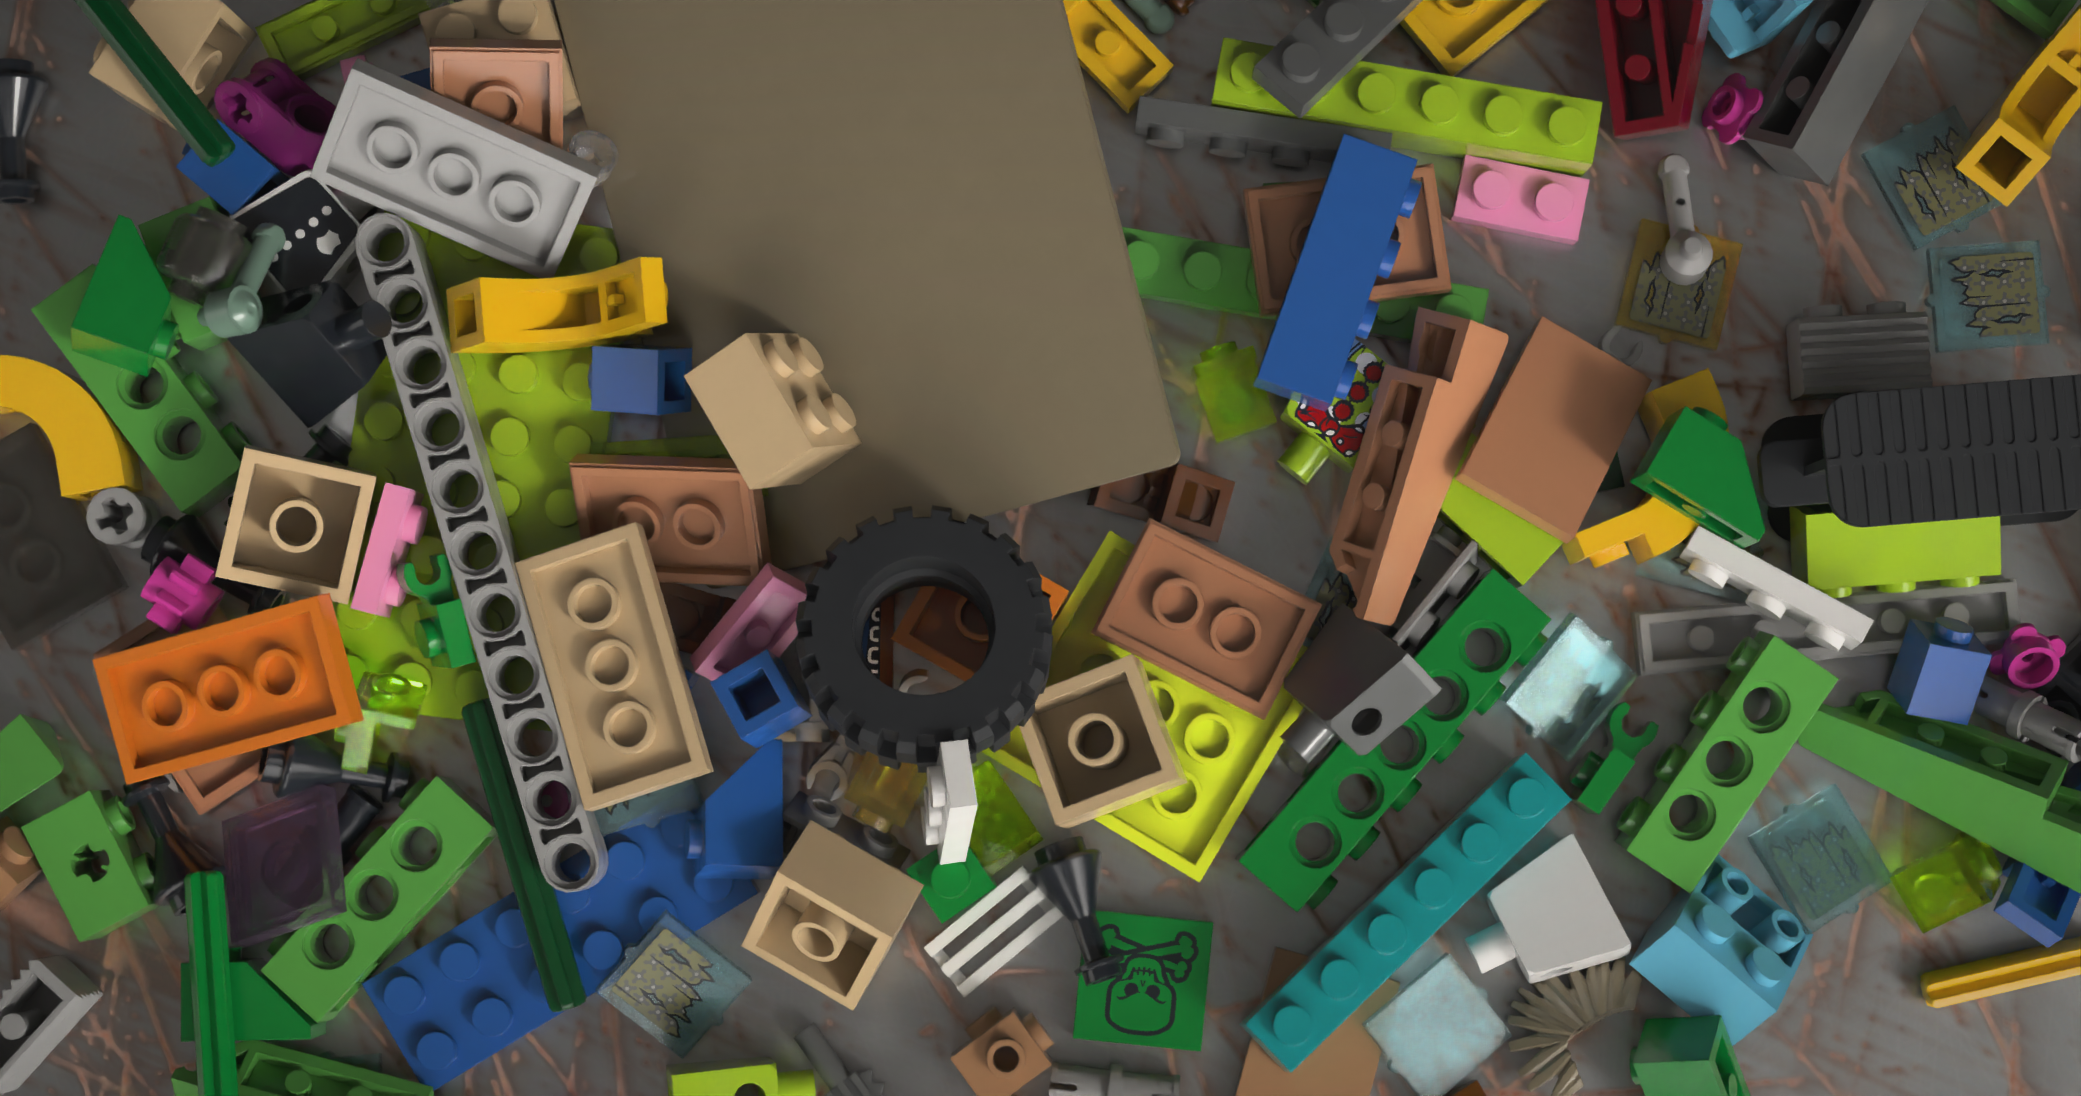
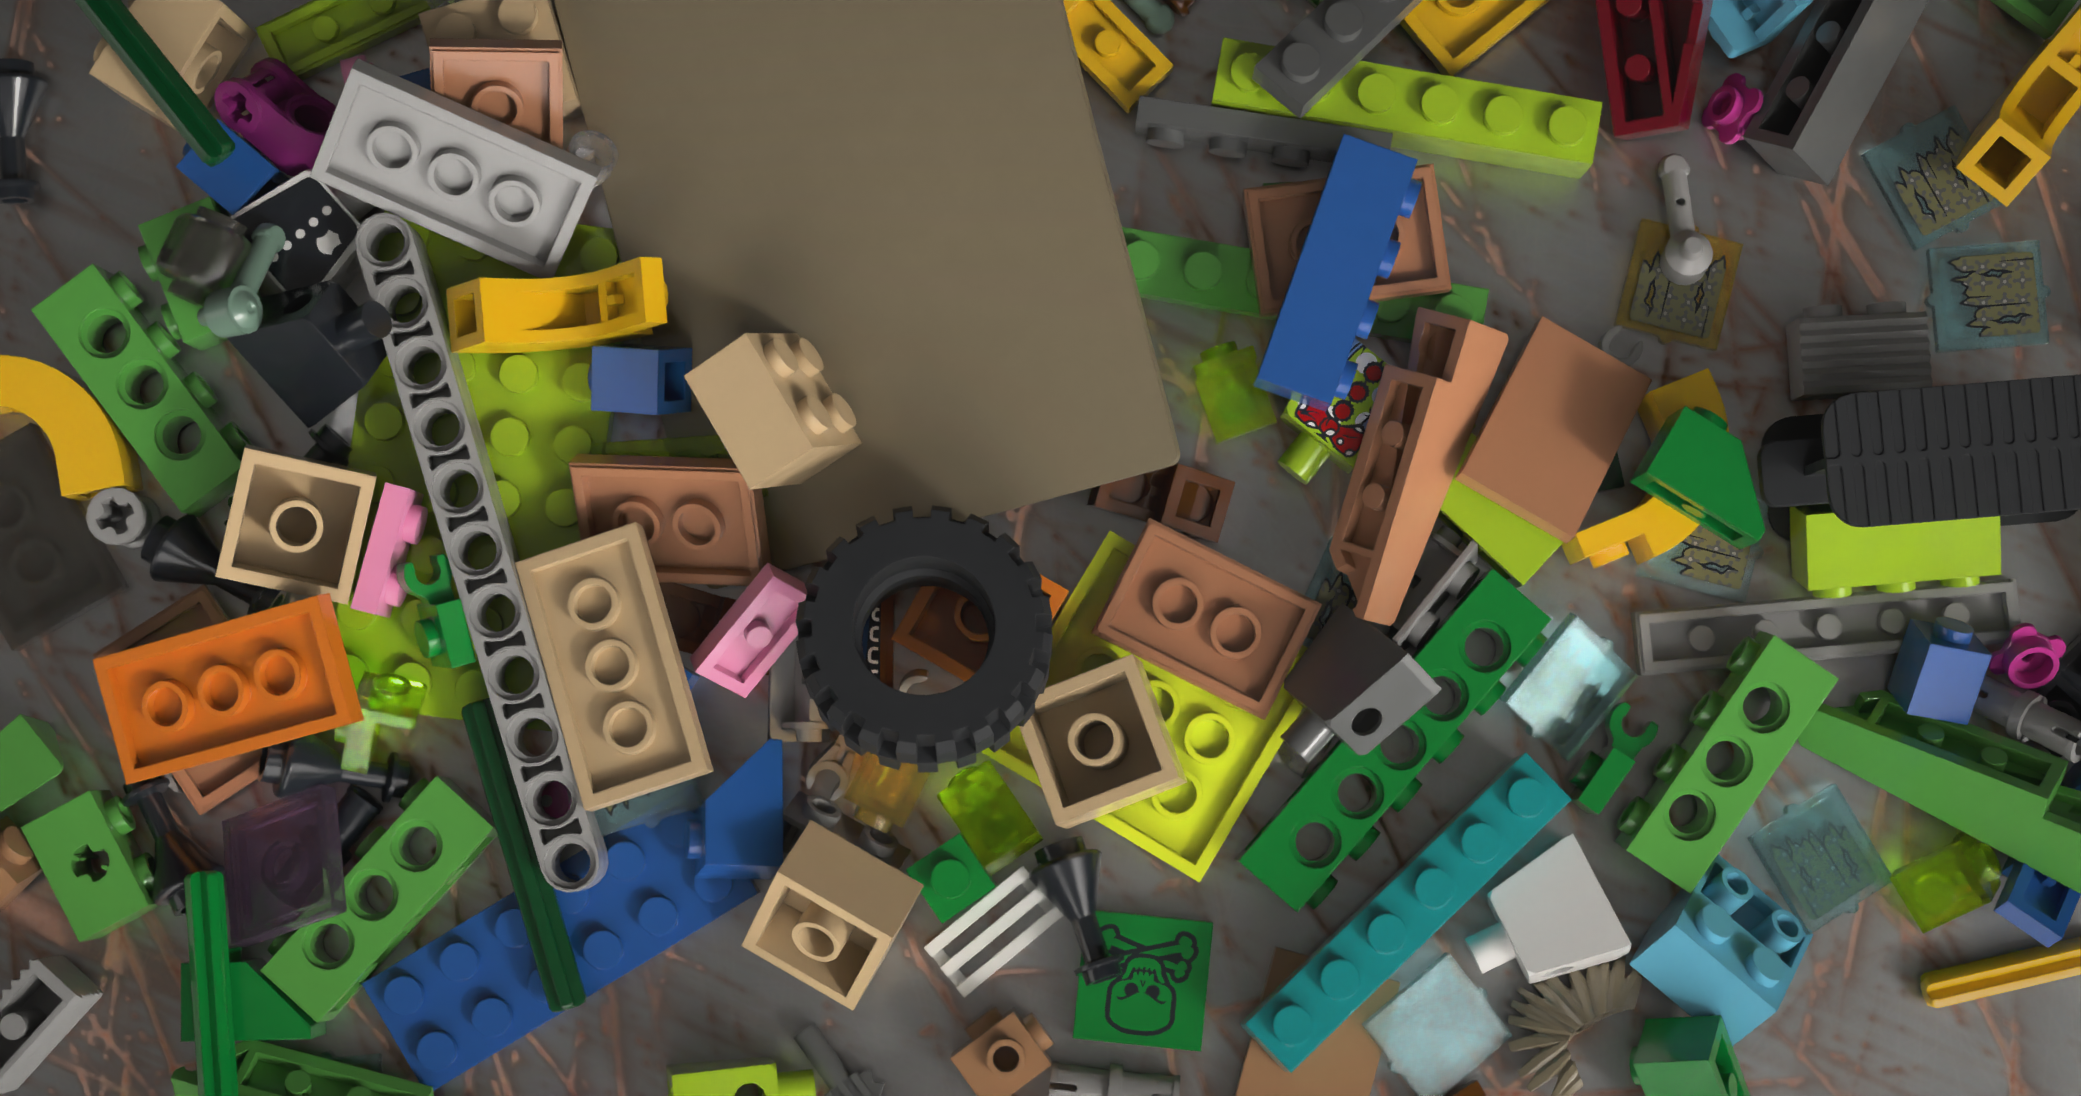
(125, 306): green slope -> none
(182, 594): dark pink gear -> none
(673, 984): piece -> none
(761, 699): blue brick -> none
(950, 802): white plate -> none
(1520, 199): bright pink plate -> none
(1774, 591): white plate -> none

